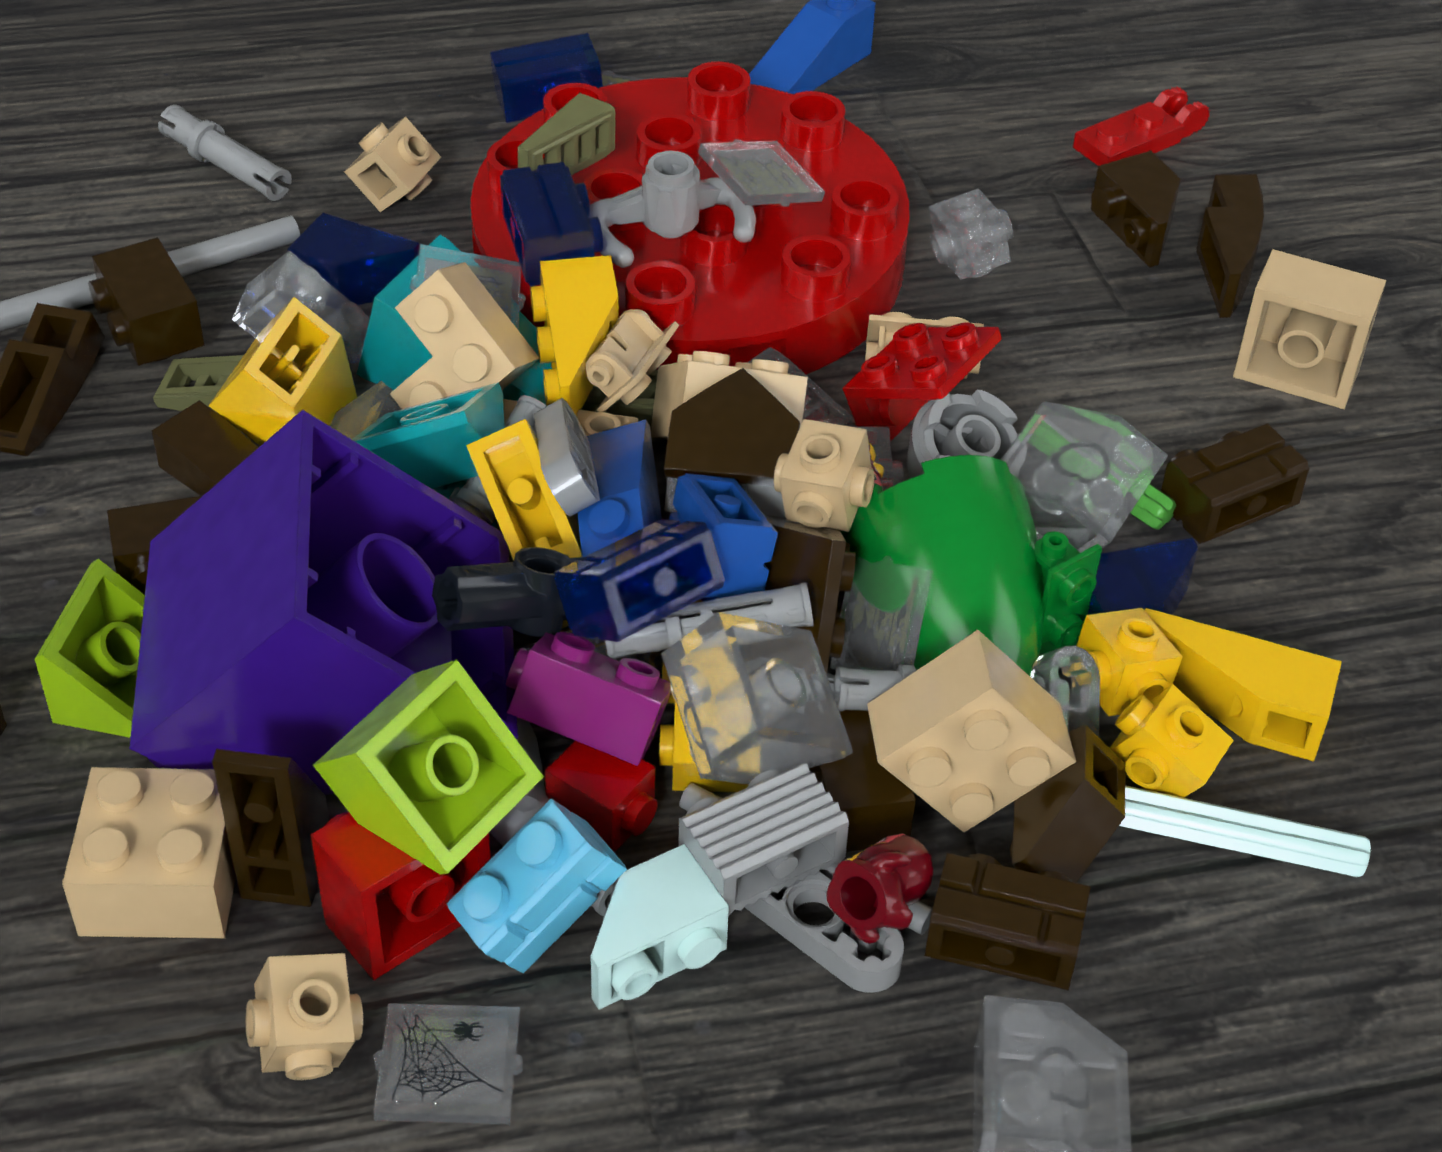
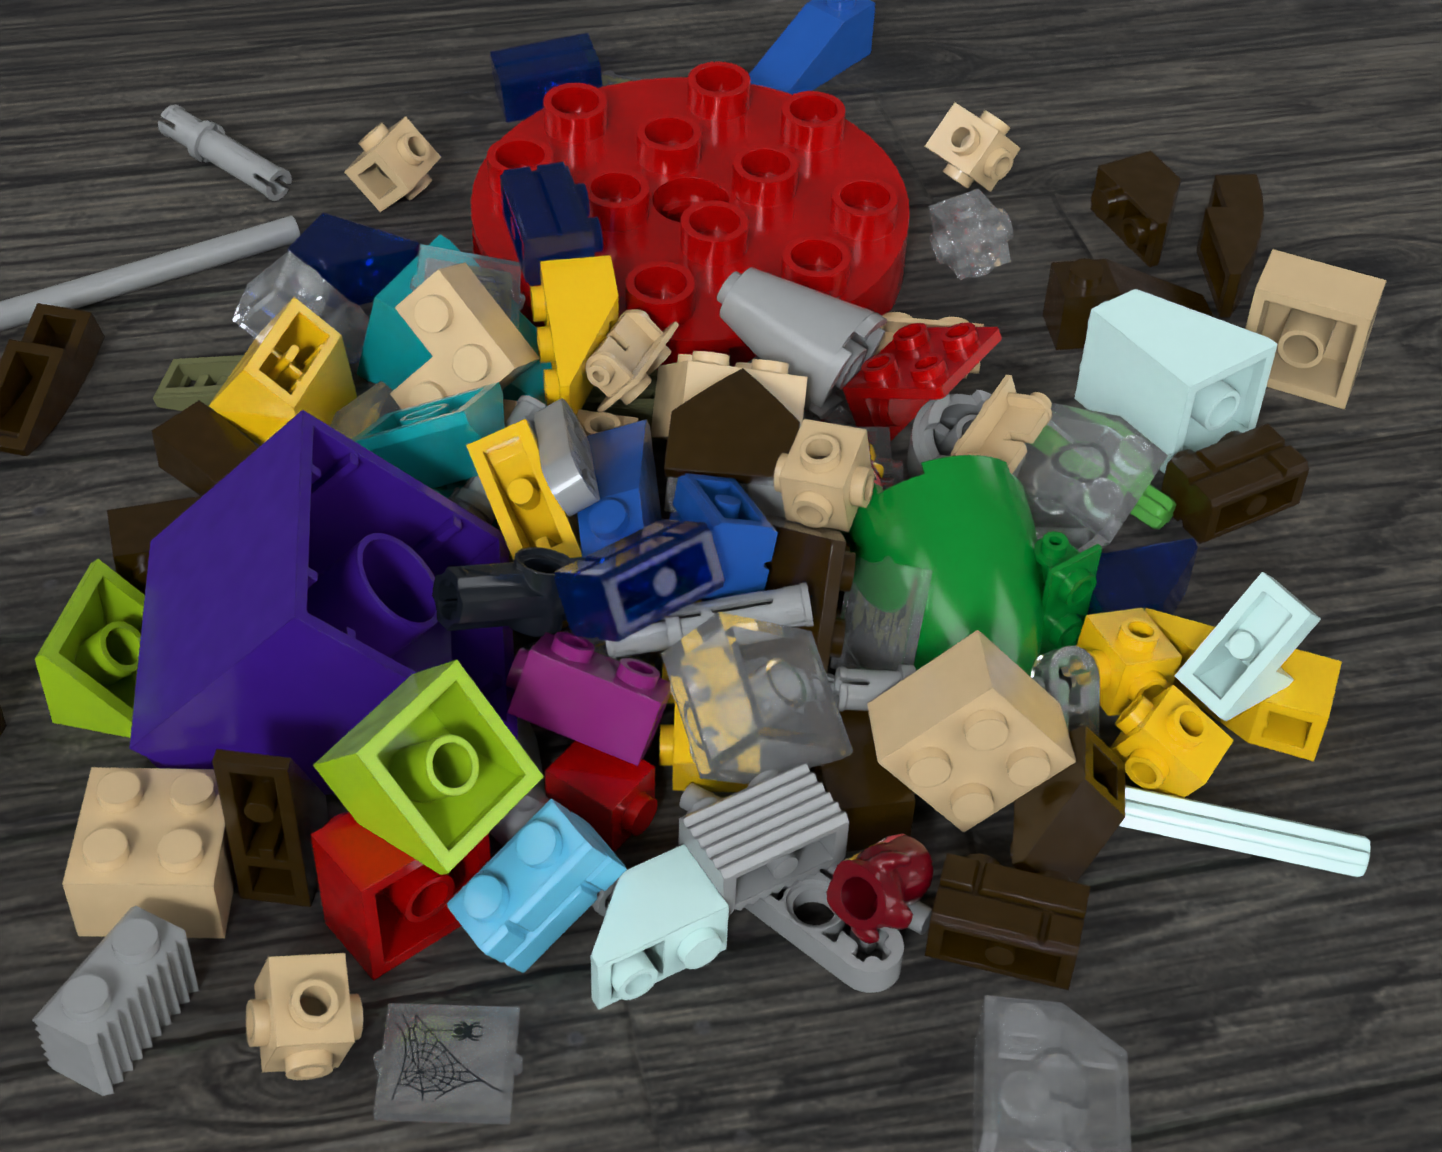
(117, 1001): none -> light grey brick
(146, 301): dark brown brick -> none
(574, 135): olive slope -> none
(668, 204): light grey piece -> none
(761, 172): clear piece -> none
(803, 328): none -> light grey cone
(973, 147): none -> tan brick
(1006, 425): none -> tan hinge
(1086, 283): none -> dark brown slope
(1142, 128): red hinge -> none
(1173, 371): none -> light aqua slope
(1246, 649): none -> light aqua slope

